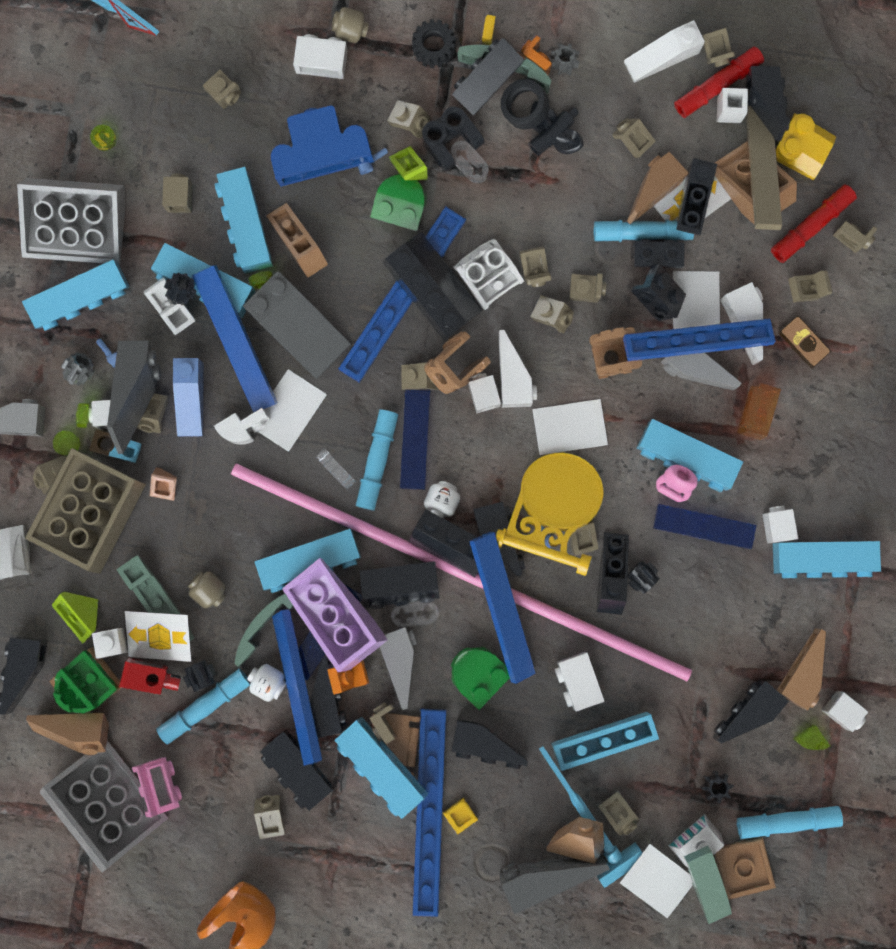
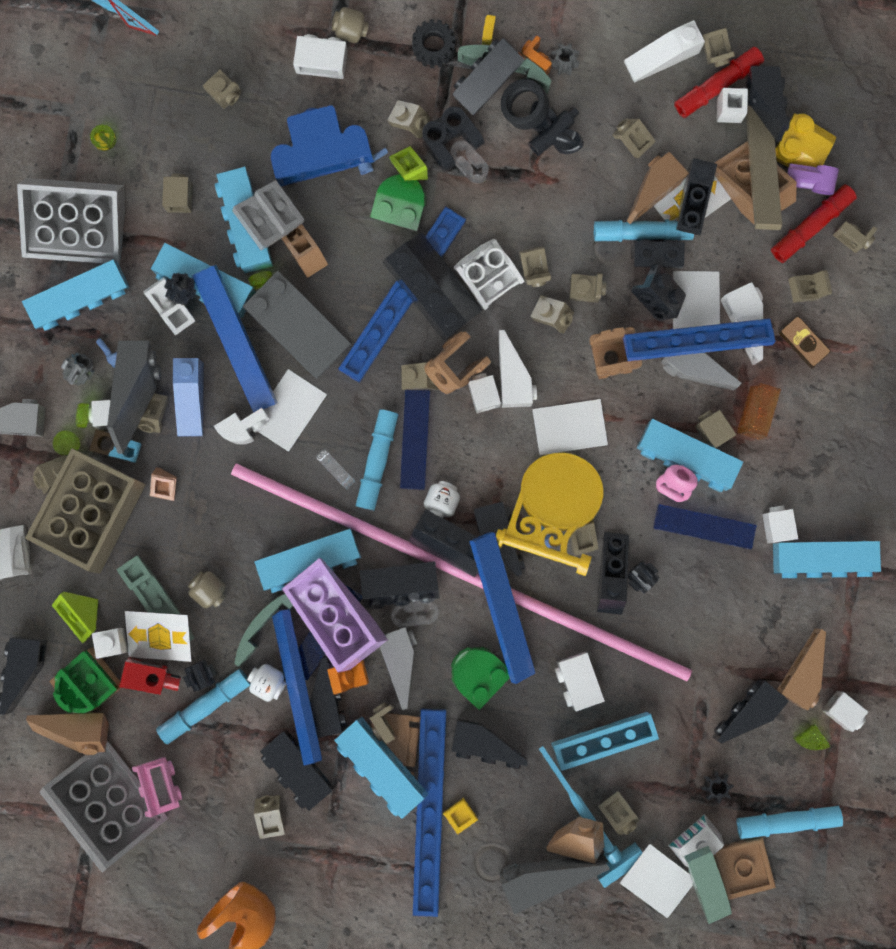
(268, 215): none -> light grey slope
(714, 428): none -> dark tan brick
(818, 179): none -> medium lavender piece

